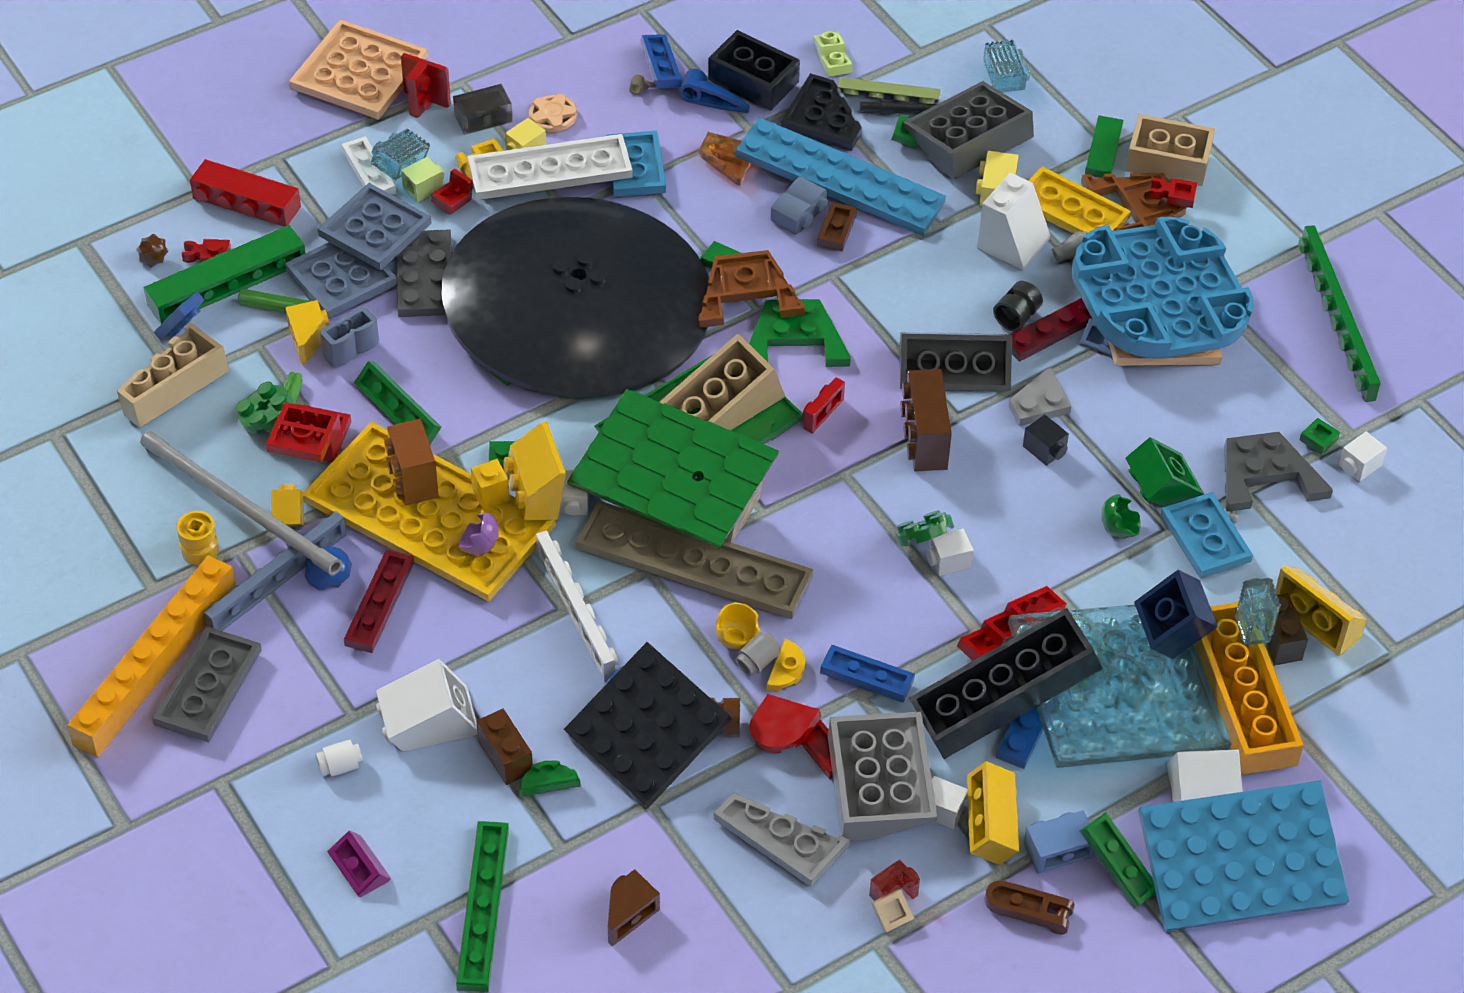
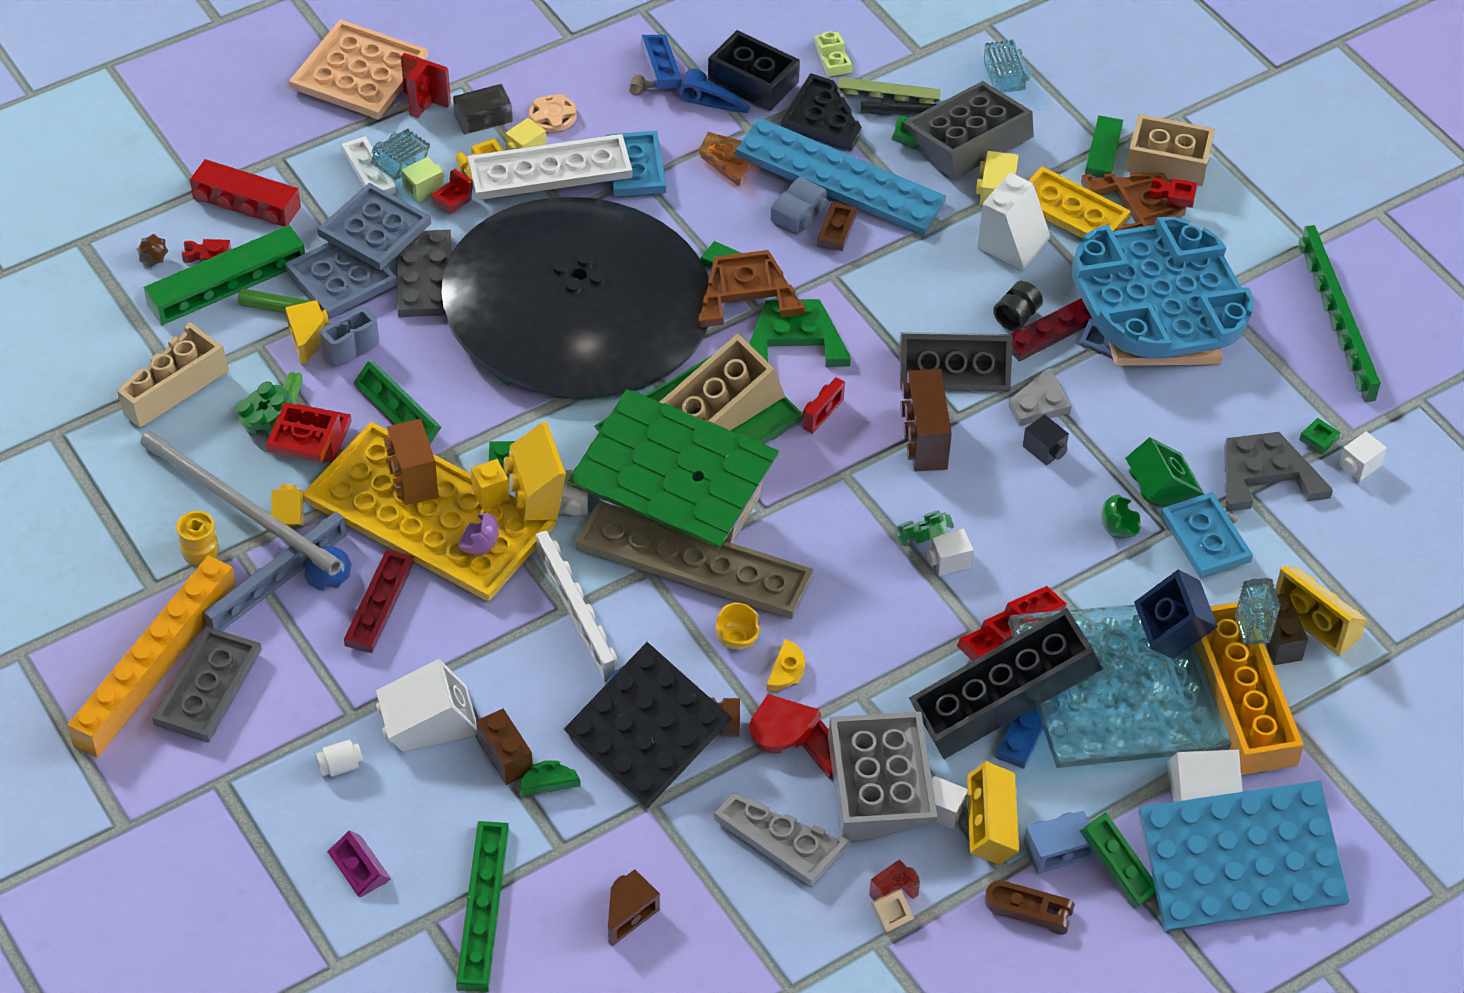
(180, 317): blue plate -> none
(758, 653): light grey brick -> none
(867, 673): blue plate -> none
(1068, 248): light grey cone -> none

